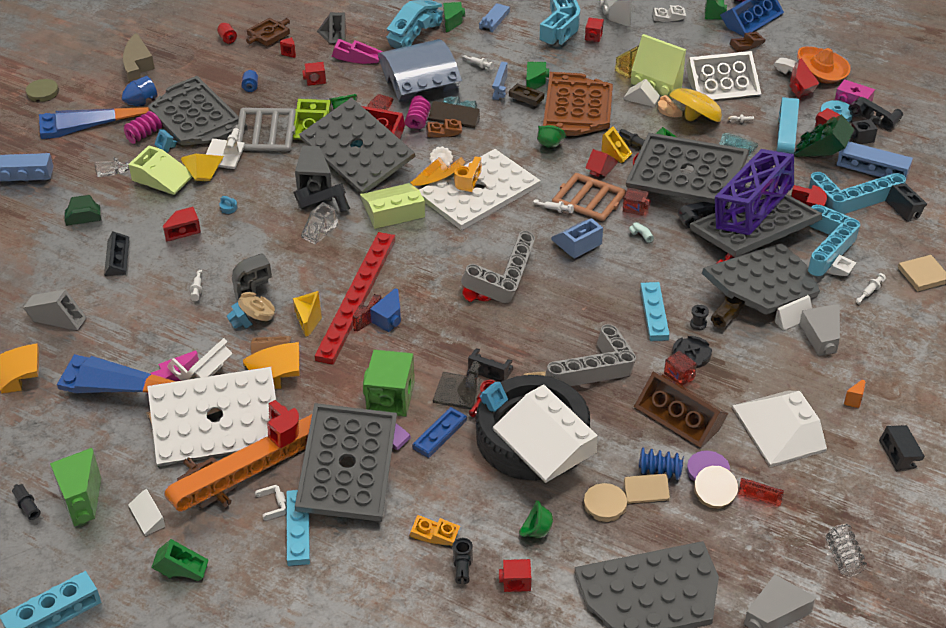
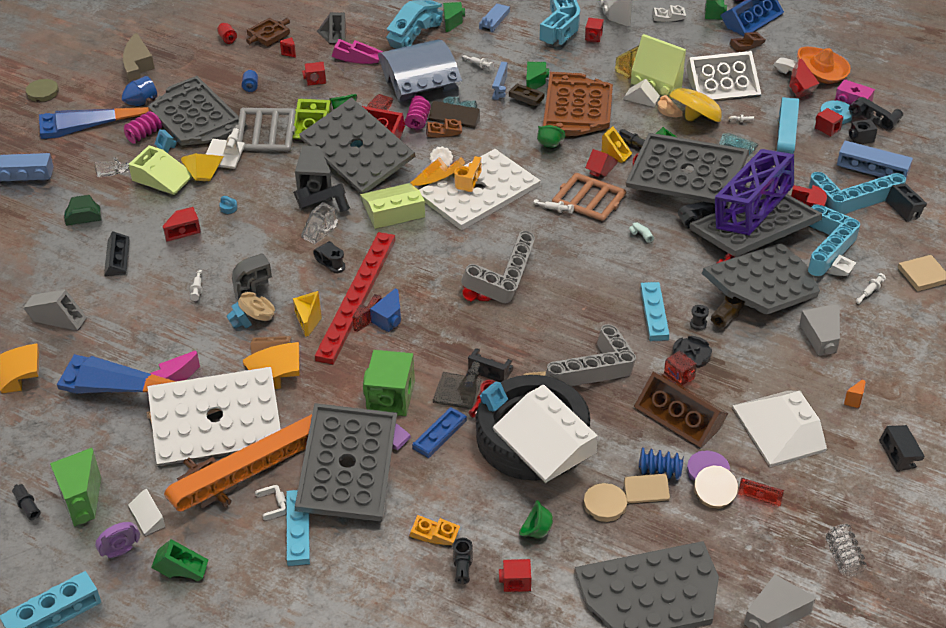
(117, 539): none -> medium lavender tile
(206, 366): white piece -> none
(283, 424): red brick -> none
(330, 257): none -> black piece
(580, 238): medium blue slope -> none
(636, 201): clear red brick -> none
(790, 314): white slope -> none
(825, 138): dark green slope -> none

